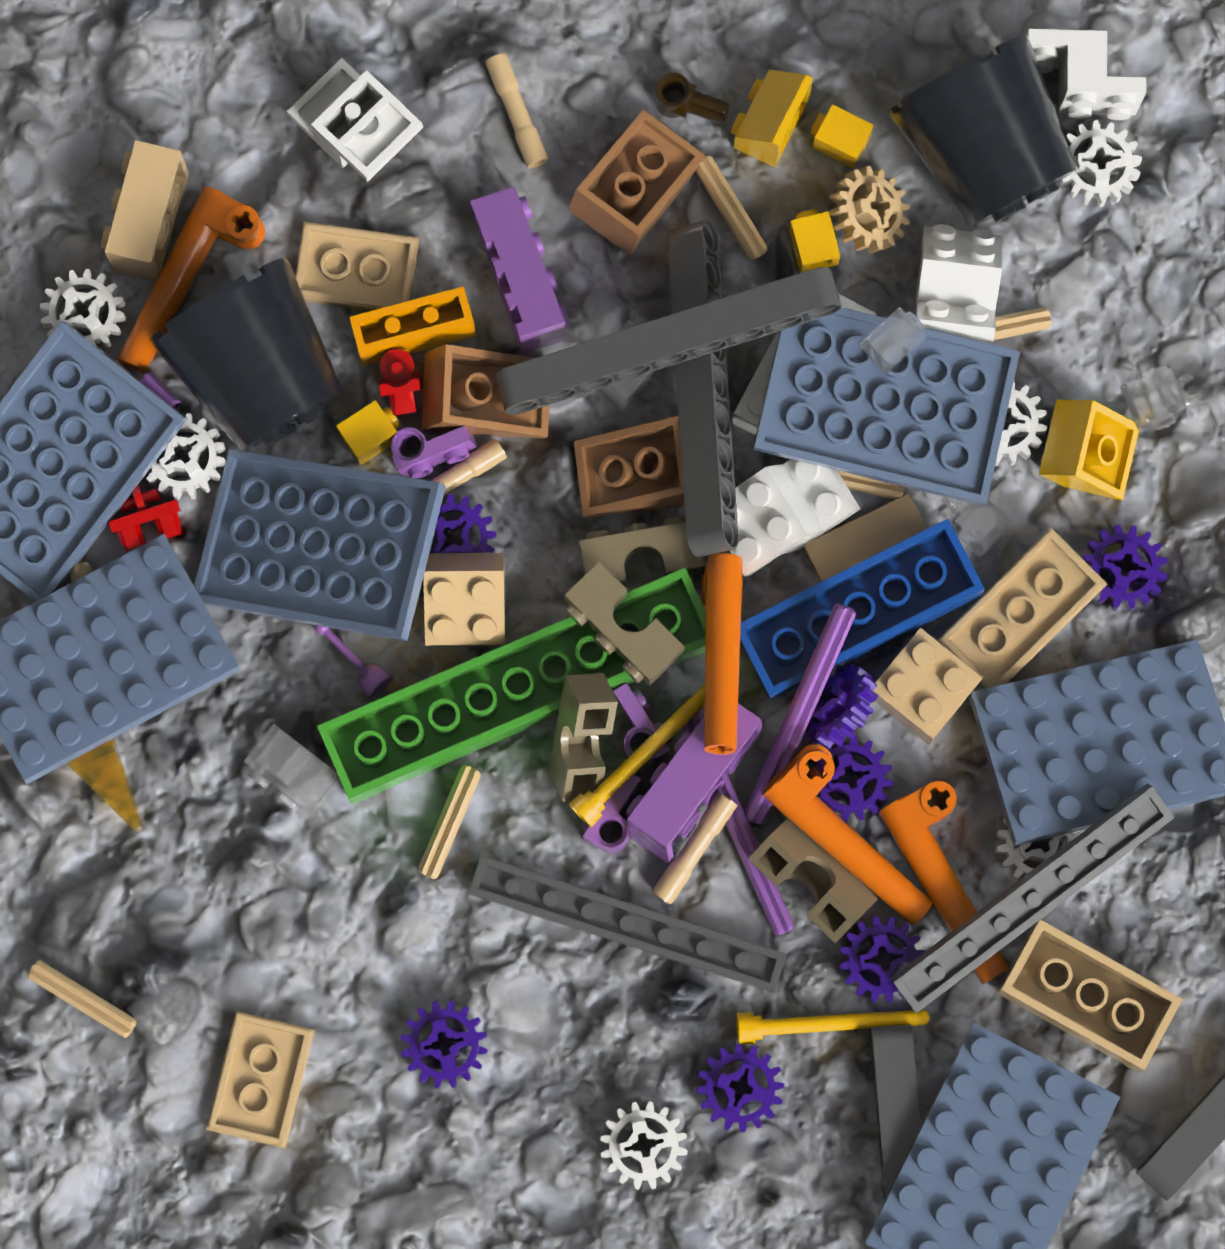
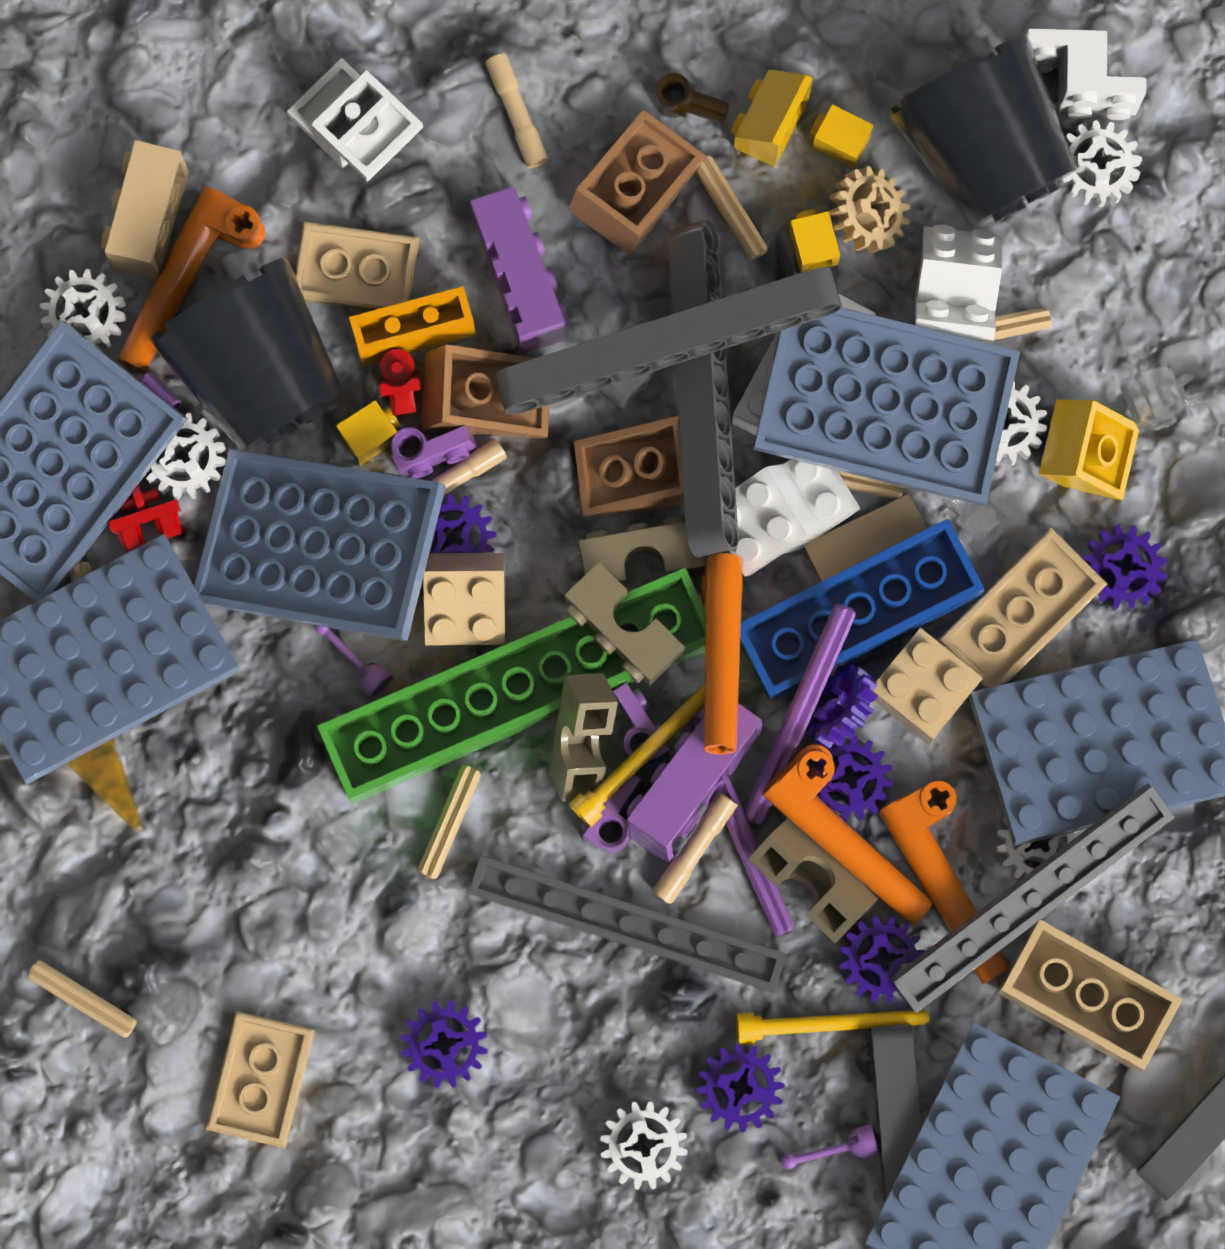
(290, 770): clear brick -> none
(860, 1143): none -> medium lavender hinge
(893, 340): clear brick -> none

